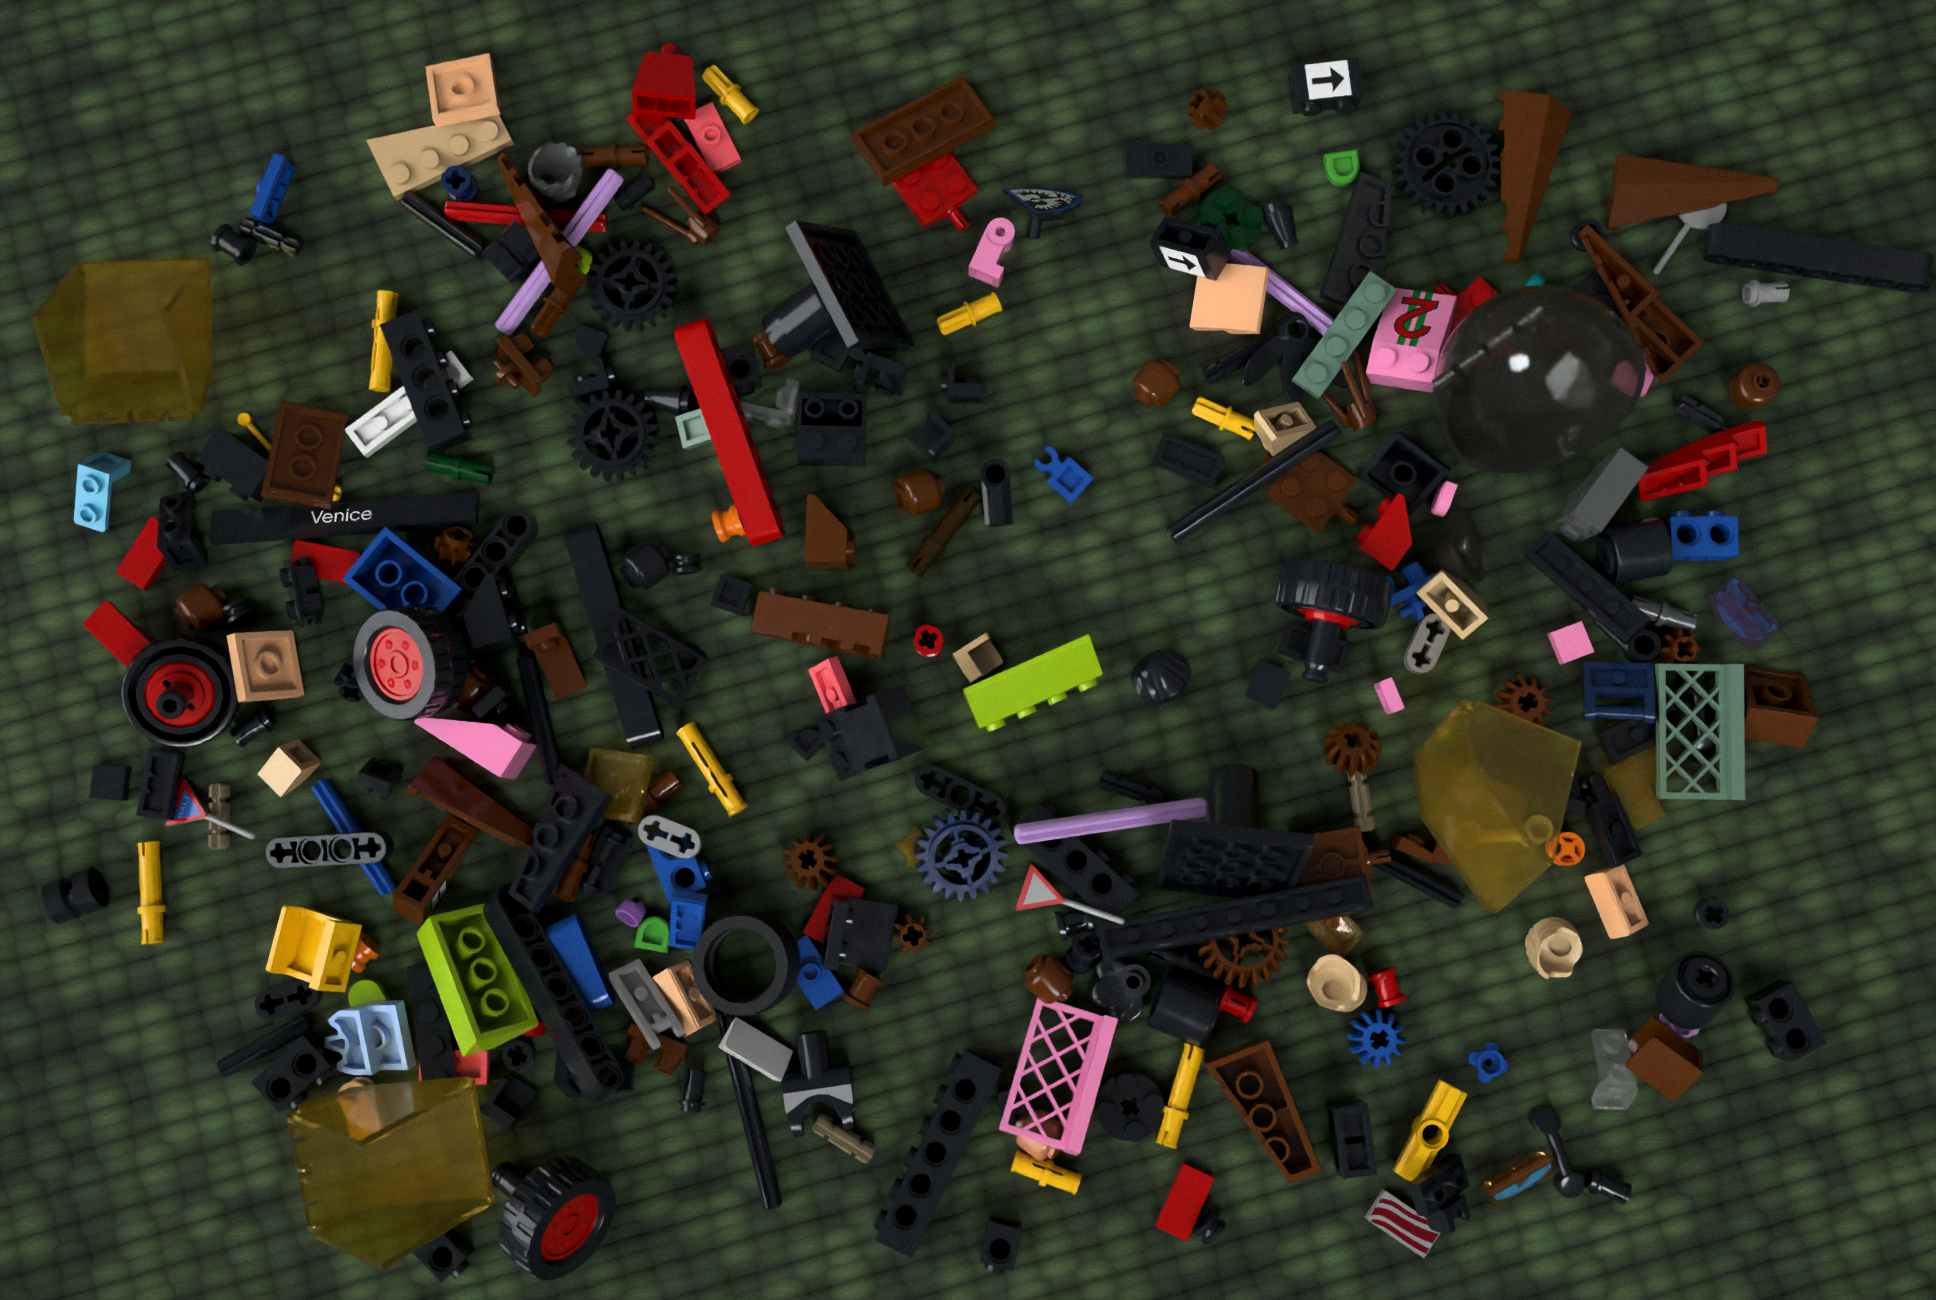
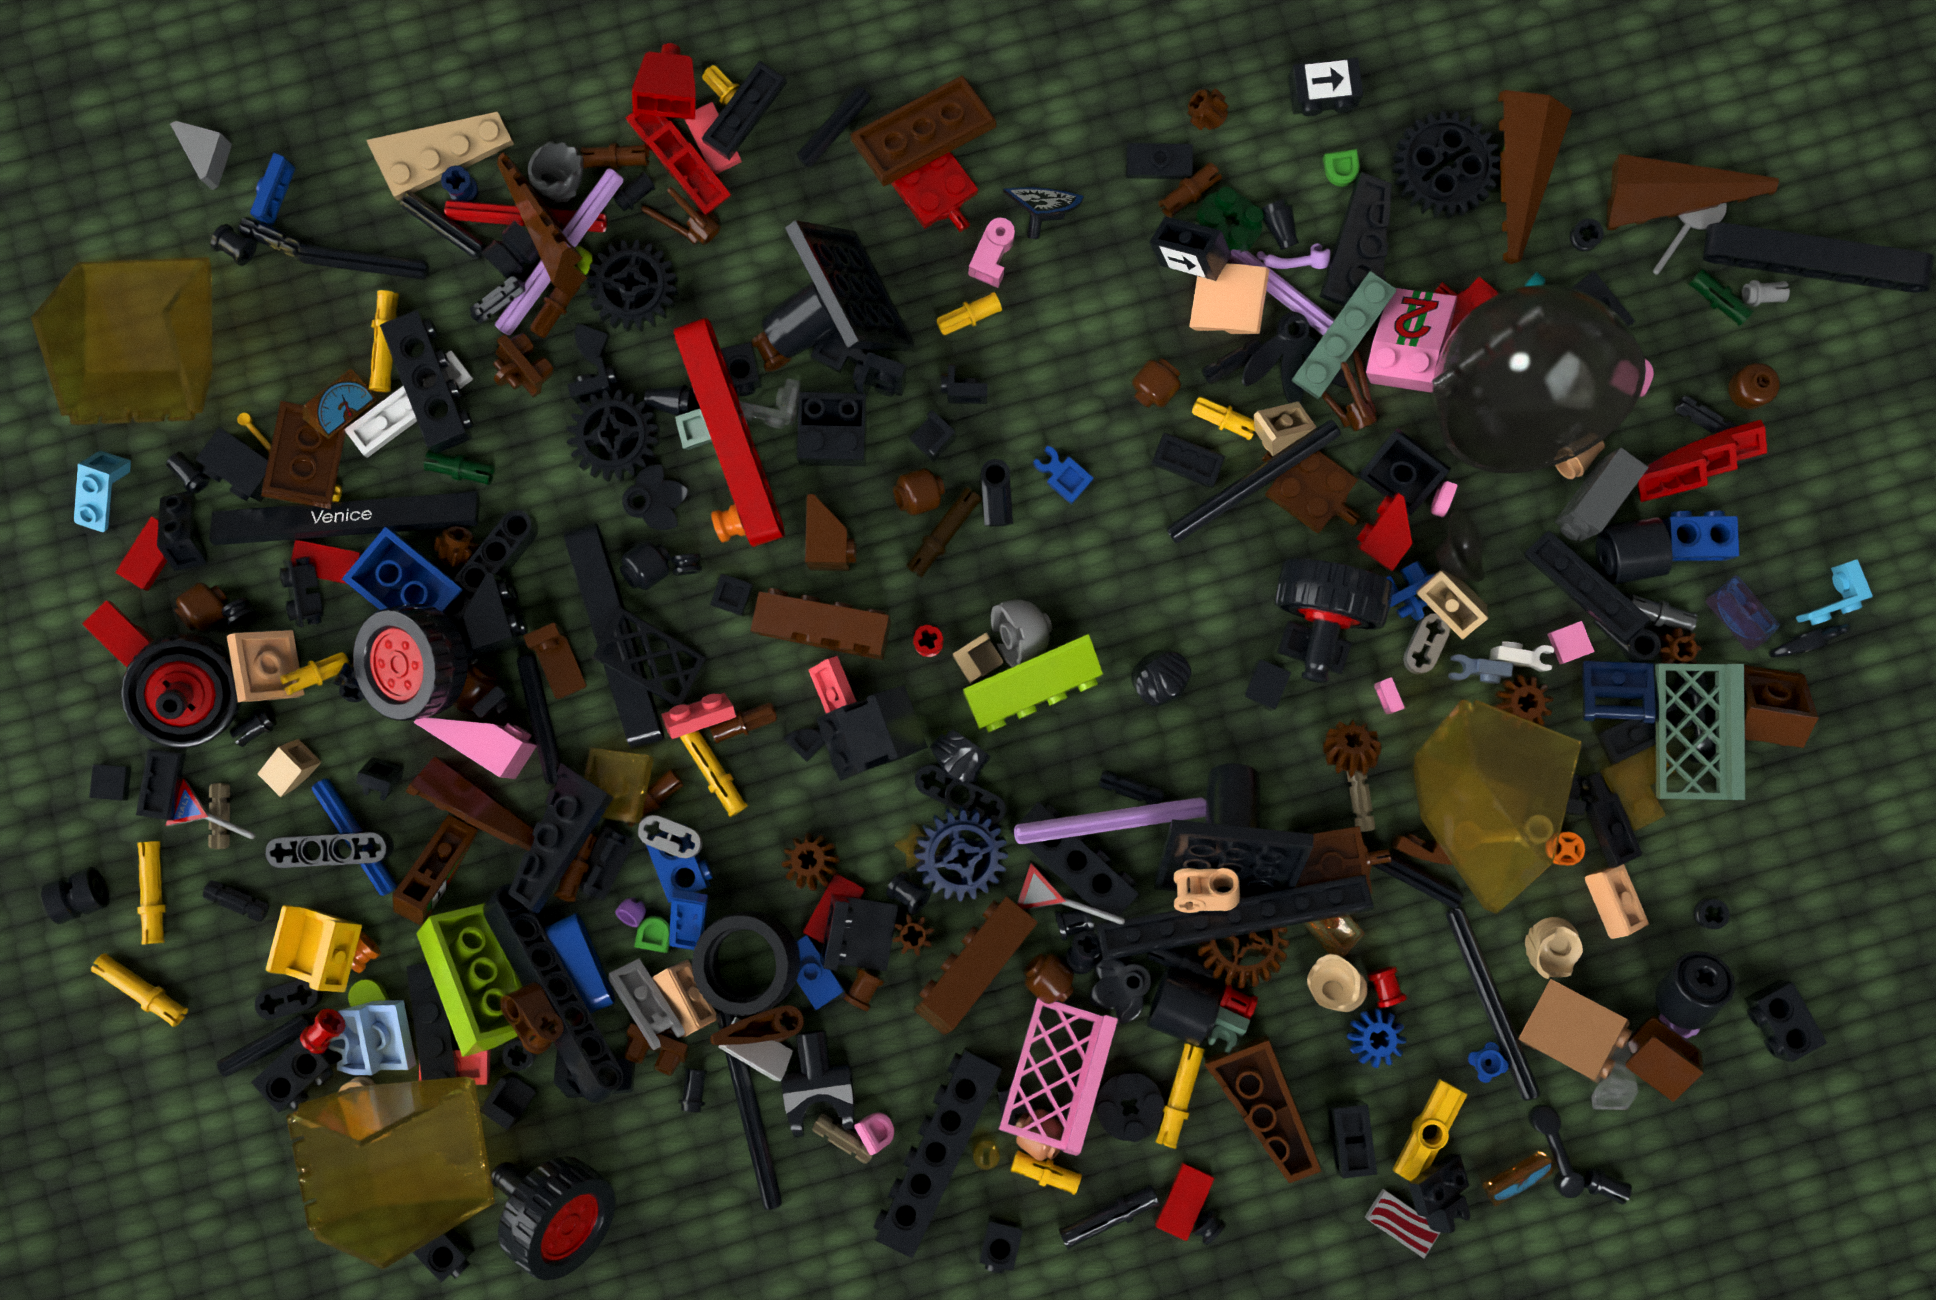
(148, 996): none -> yellow pin
(205, 150): none -> light grey slope
(235, 901): none -> black axle
(314, 672): none -> yellow axle
(326, 1026): none -> red bush
(338, 404): none -> slope
(363, 261): none -> black axle
(462, 90): light nougat plate -> none
(497, 299): none -> black axle
(532, 1014): none -> reddish brown piece
(659, 496): none -> black plate
(698, 715): none -> coral plate
(744, 110): none -> black tile
(744, 722): none -> reddish brown axle
(761, 1027): none -> reddish brown piece
(834, 126): none -> black axle
(875, 1132): none -> bright pink tile
(908, 892): none -> black bush
(959, 756): none -> black hair
(975, 966): none -> reddish brown wedge
(994, 1155): none -> clear yellow hinge
(1022, 630): none -> light grey cylinder
(1110, 1216): none -> black pin
(1203, 890): none -> light nougat piece
(1228, 1027): none -> sand green tile
(1317, 259): none -> lavender piece
(1488, 670): none -> sand blue plate
(1493, 1003): none -> black axle
(1513, 653): none -> white plate
(1576, 1031): none -> medium nougat panel
(1578, 465): none -> light nougat cone
(1659, 332): reddish brown wedge -> none
(1738, 313): none -> dark green pin
(1809, 640): none -> black piece
(1851, 583): none -> medium azure bracket

